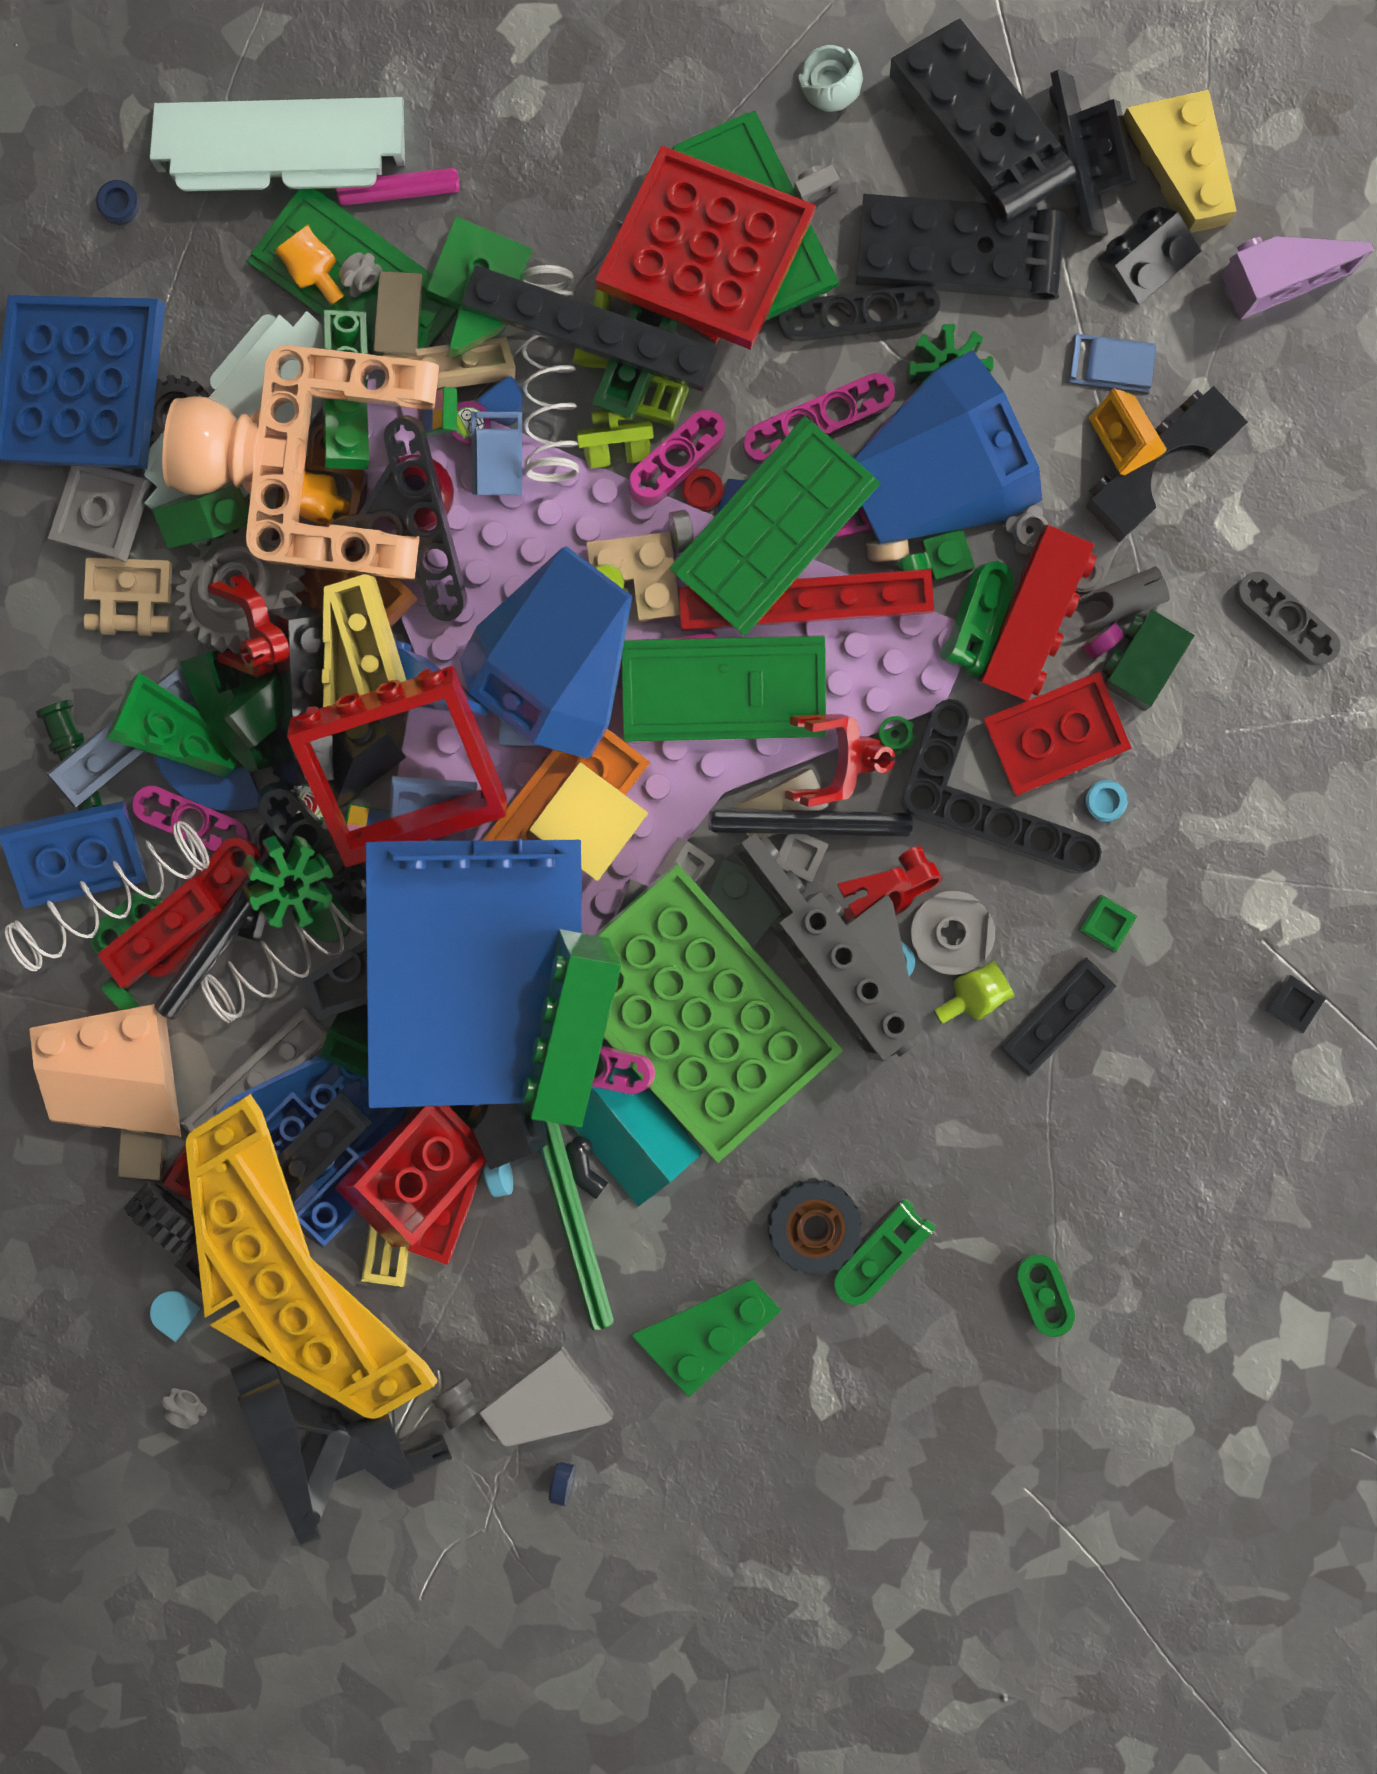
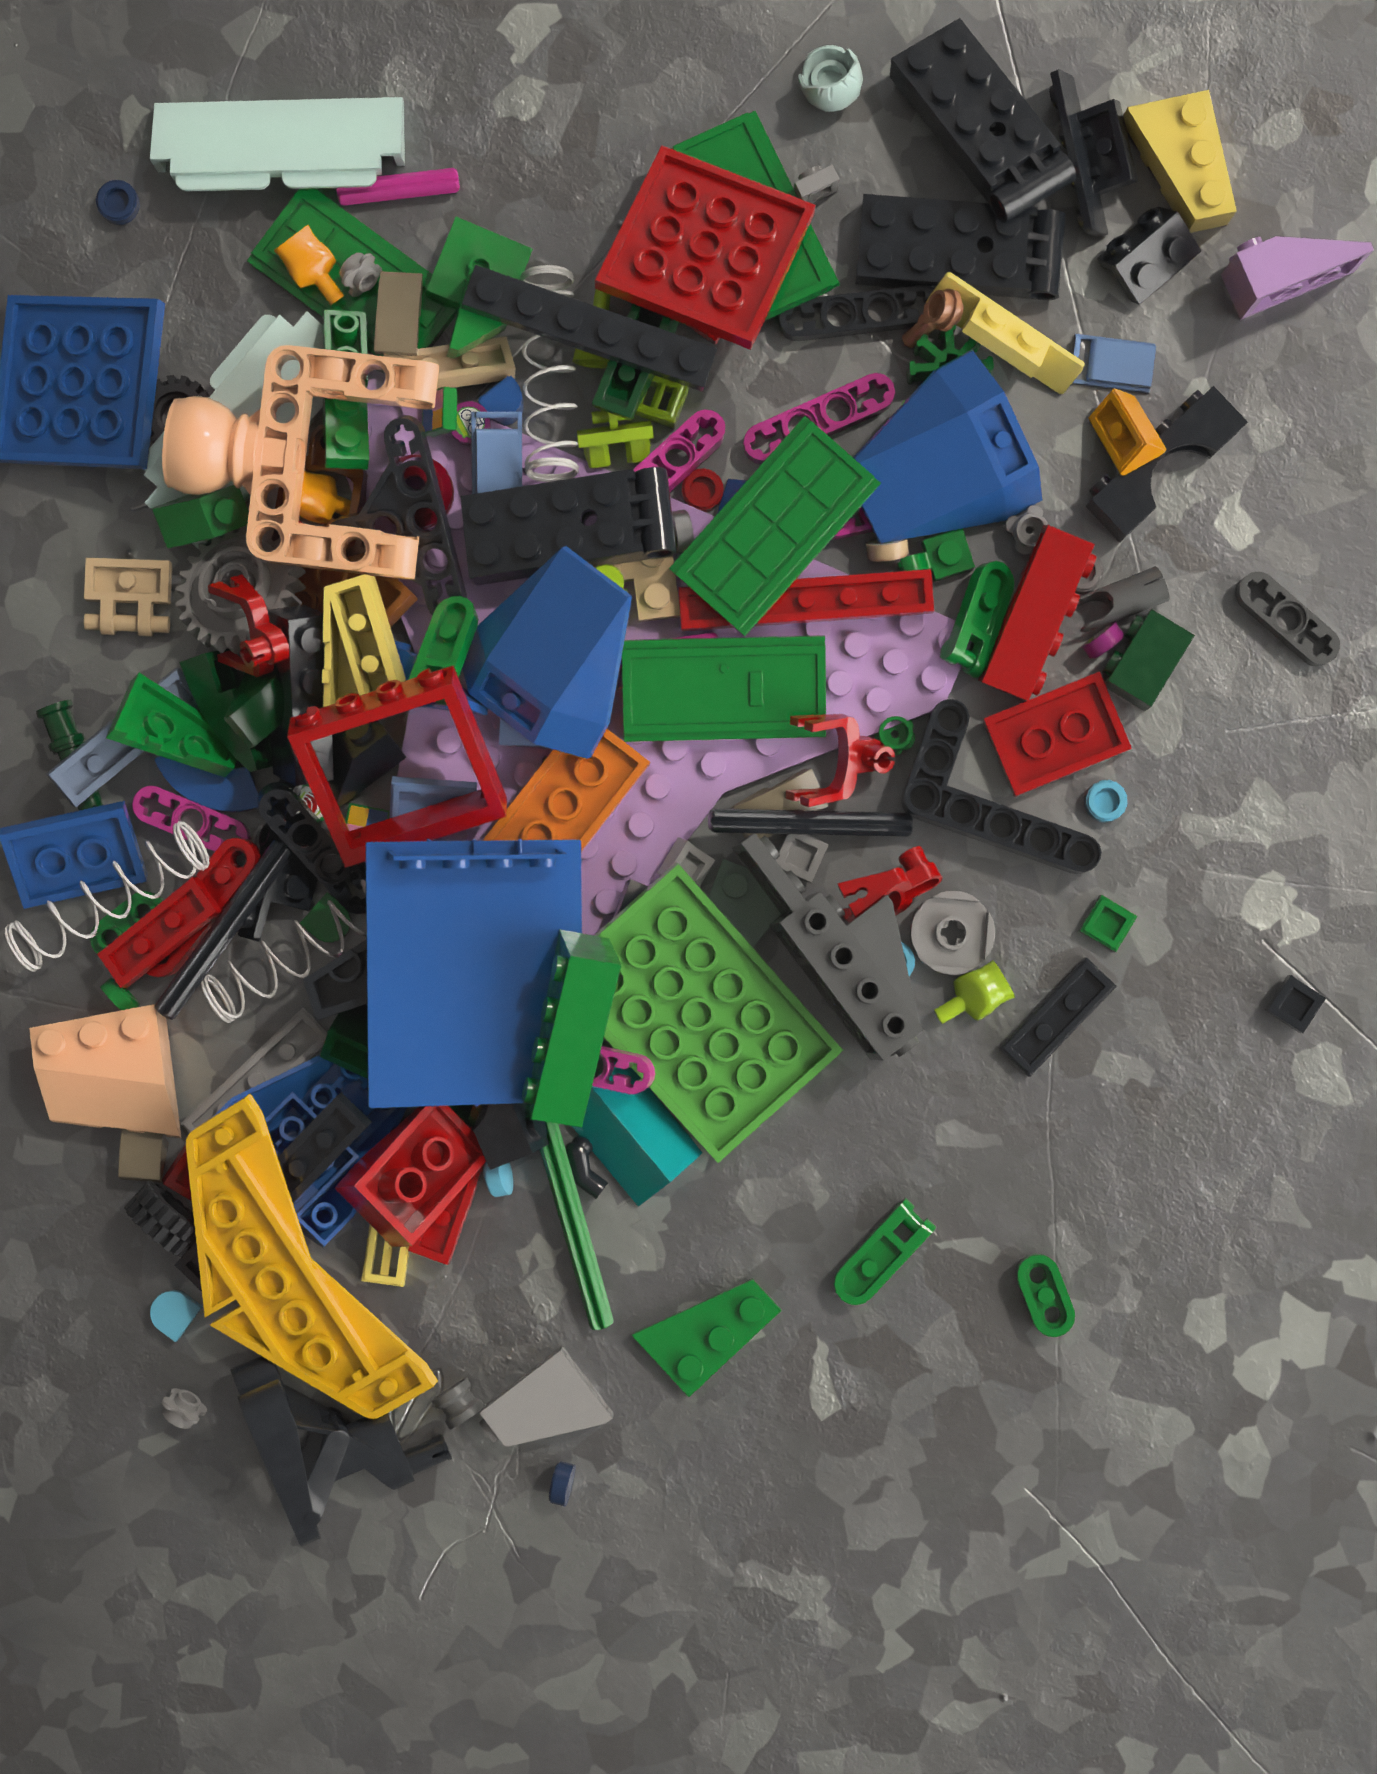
(100, 511): light grey plate -> none
(271, 883): green gear -> none
(447, 637): none -> green plate
(522, 527): none -> black hinge
(593, 813): light yellow tile -> none
(820, 1252): black wheel -> none
(940, 313): none -> nougat plate
(1013, 338): none -> light yellow bracket

